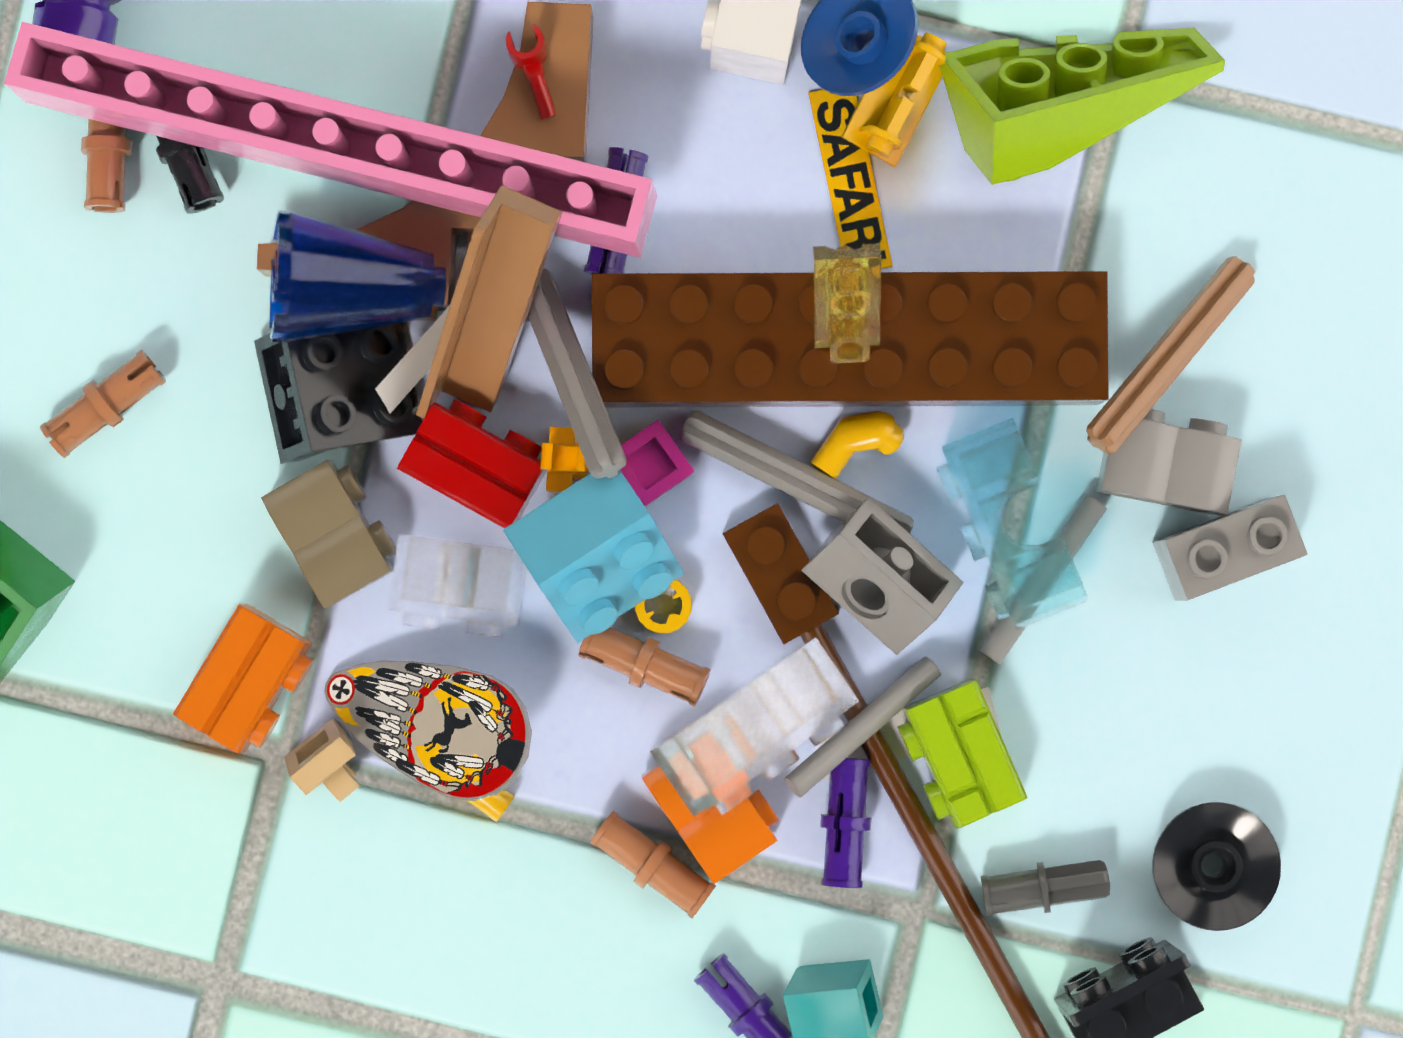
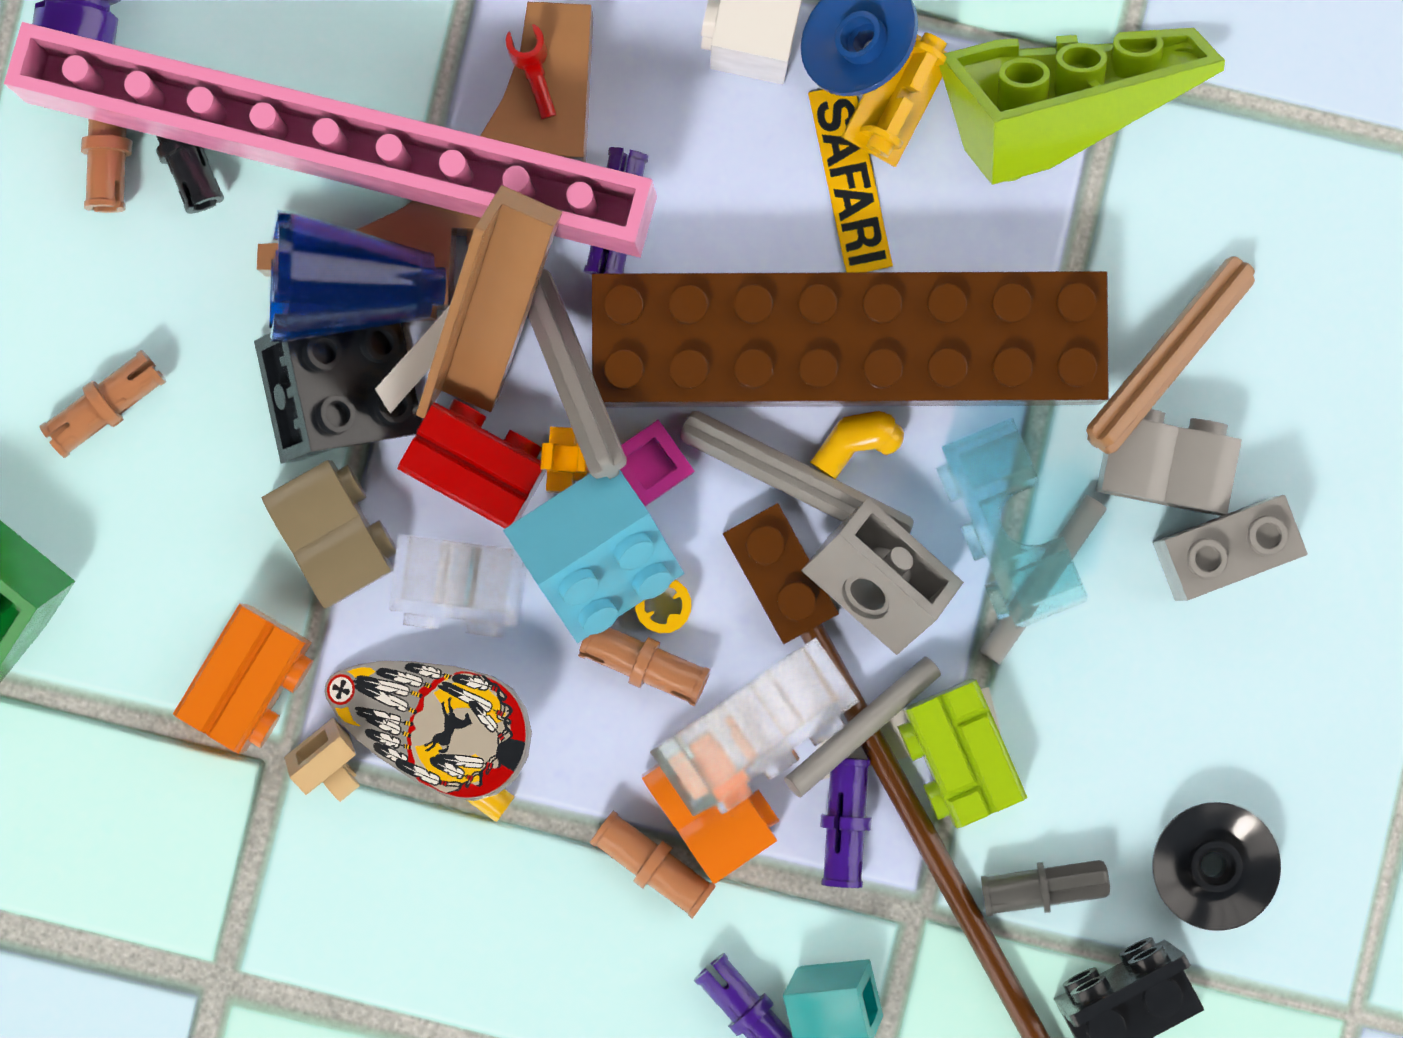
(847, 301): clear yellow hips -> none

